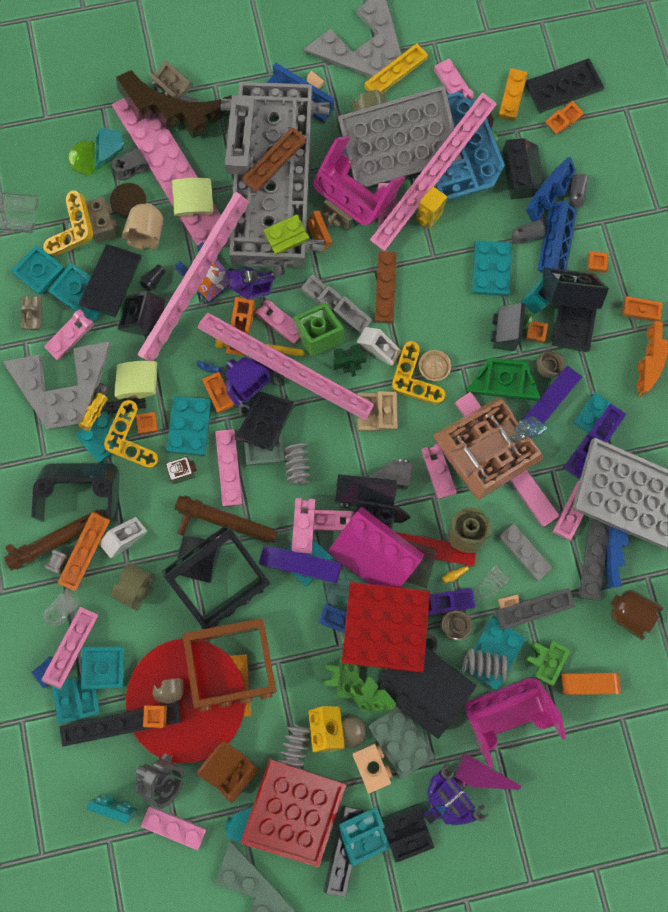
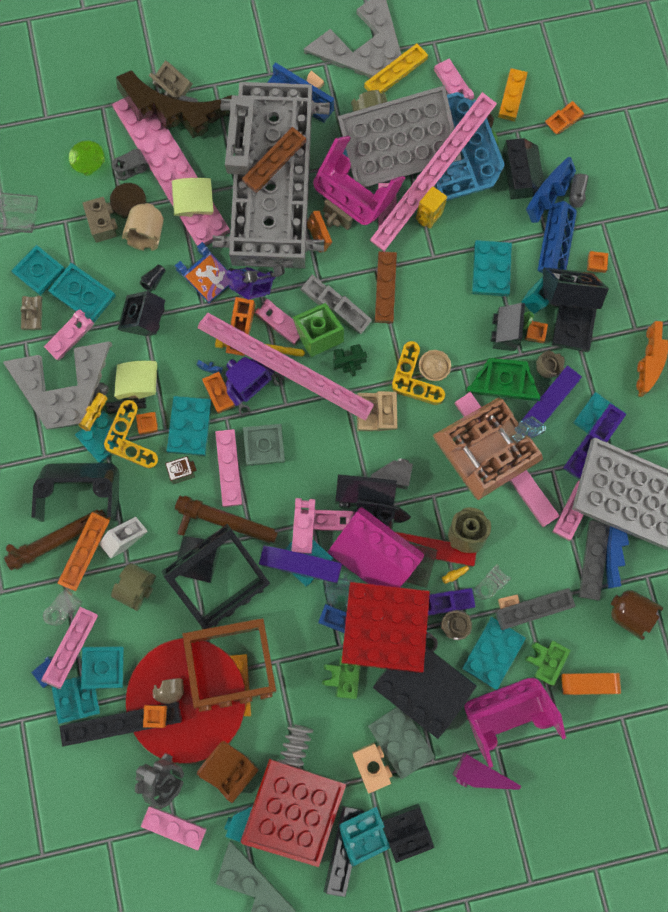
(56, 561): light grey bush -> none
(76, 231): yellow beam -> none
(107, 146): teal slope -> none
(108, 807): teal plate -> none
(110, 280): black tile -> none
(193, 277): bright pink plate -> none
(265, 421): black tile -> none
(286, 235): lime plate -> none
(295, 464): light grey piece -> none
(326, 729): yellow brick -> none
(353, 730): dark tan hair -> none
(369, 698): bright green plate -> none
(379, 345): white slope -> none
(438, 472): bright pink plate -> none
(450, 801): torso -> none
(485, 663): light grey piece -> none
(525, 552): light grey plate -> none
(528, 232): dark grey piece -> none
(564, 85): black tile -> none
(642, 309): orange plate -> none

